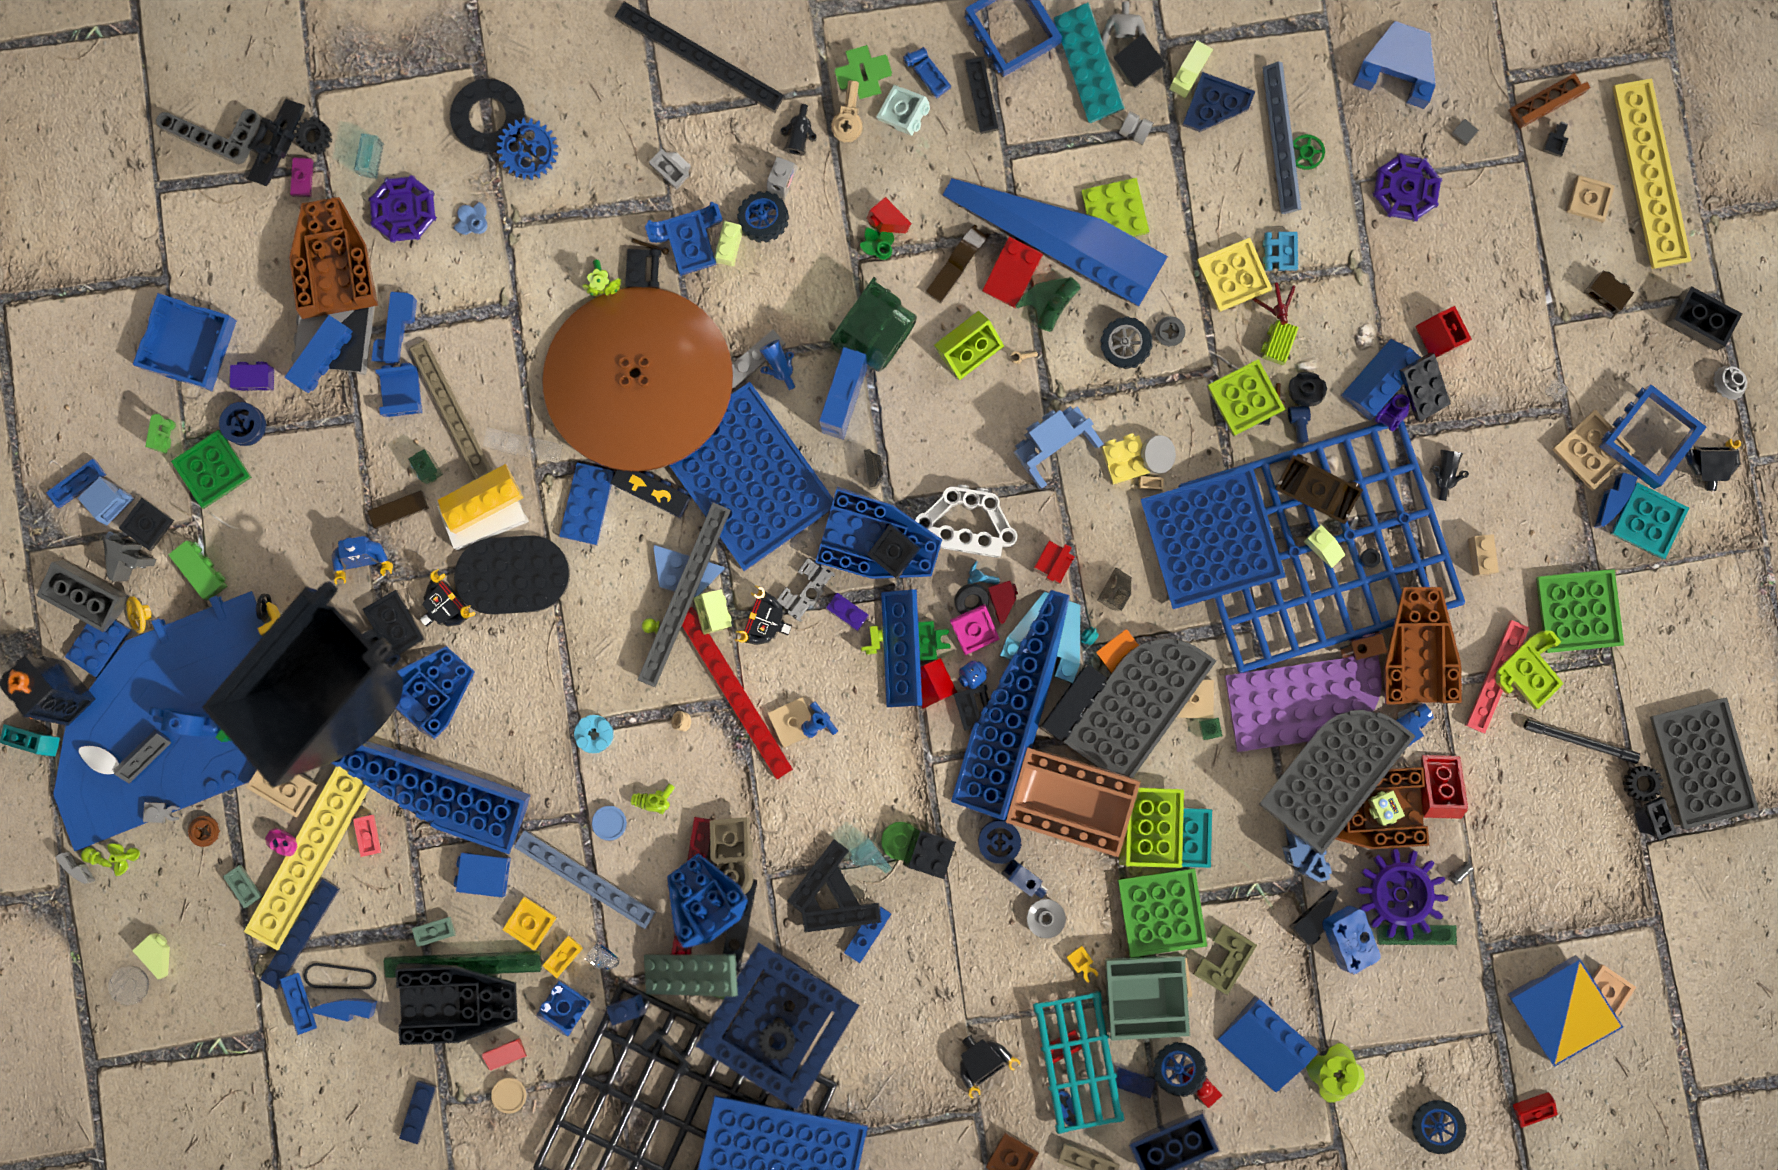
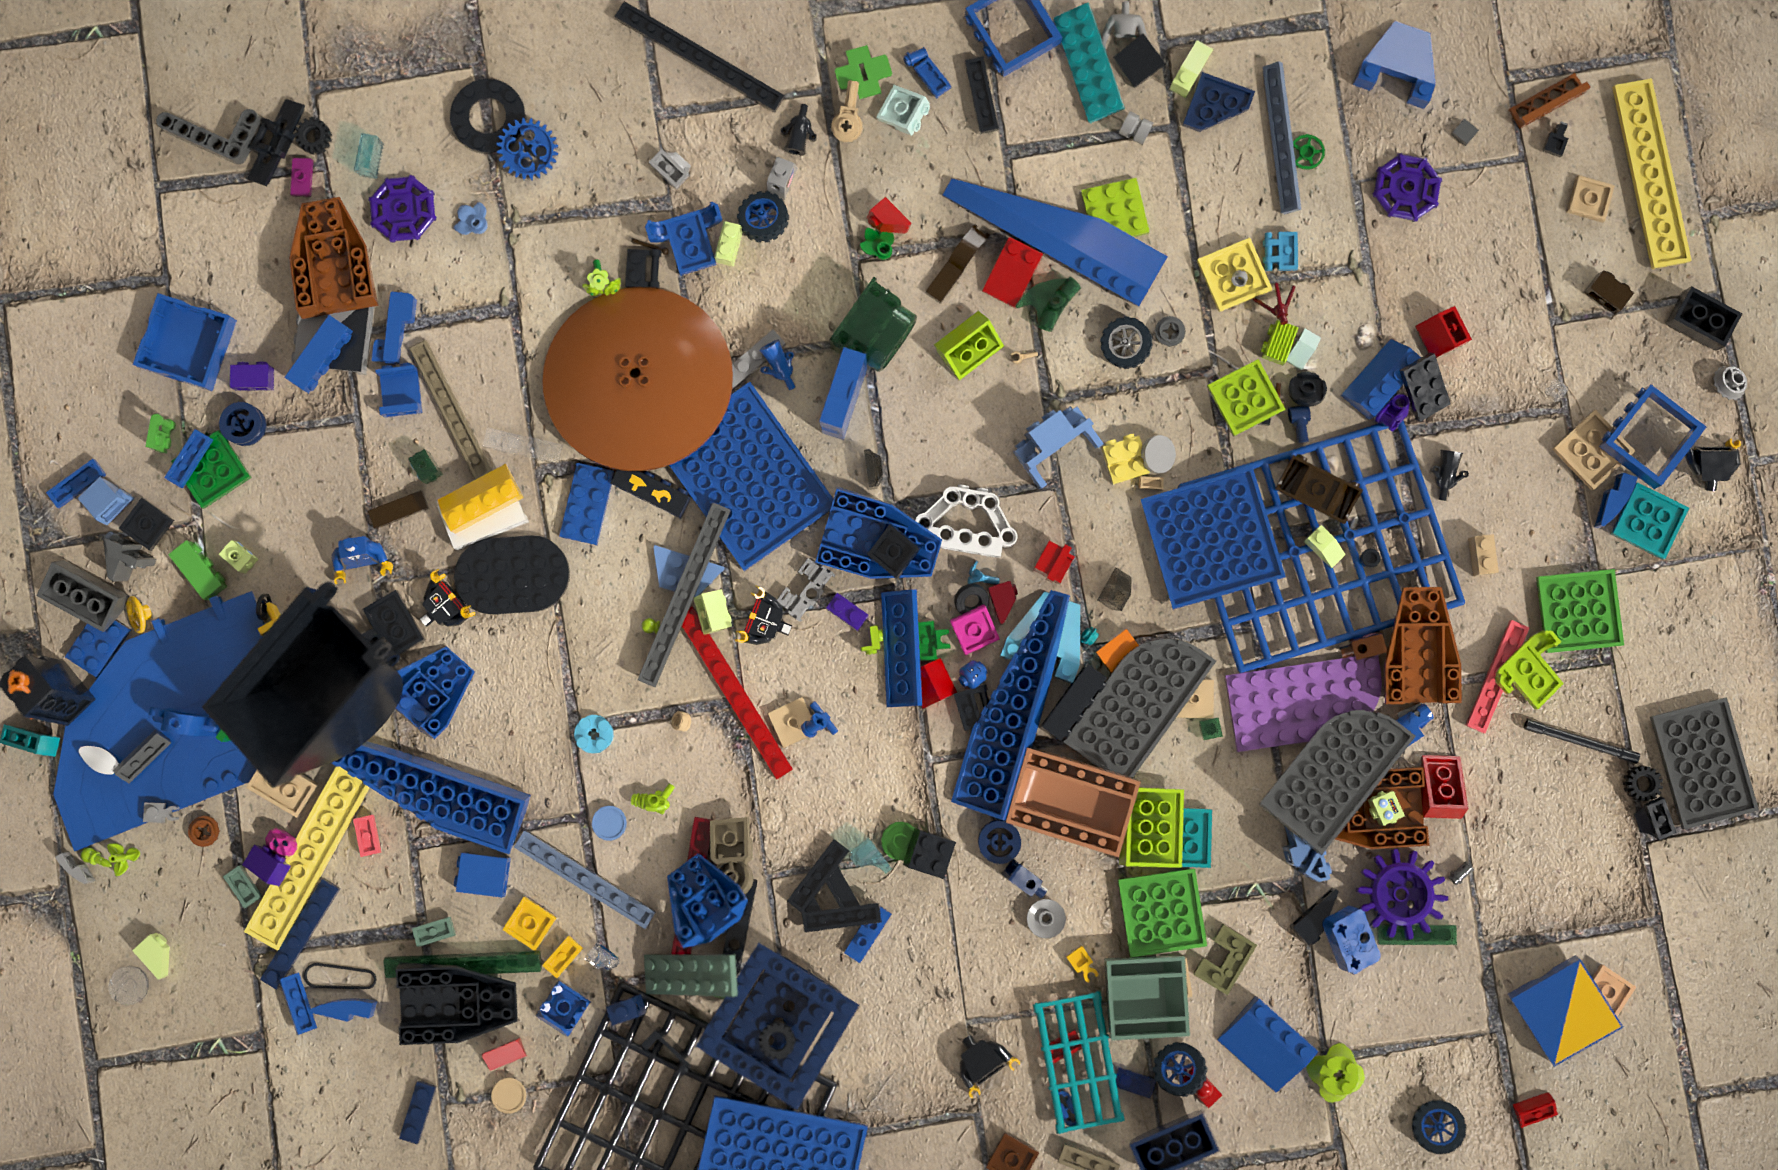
(188, 458): none -> blue plate
(238, 556): none -> yellowish green head
(266, 864): none -> dark purple brick
(1238, 282): none -> light grey hinge
(1303, 349): none -> light aqua slope

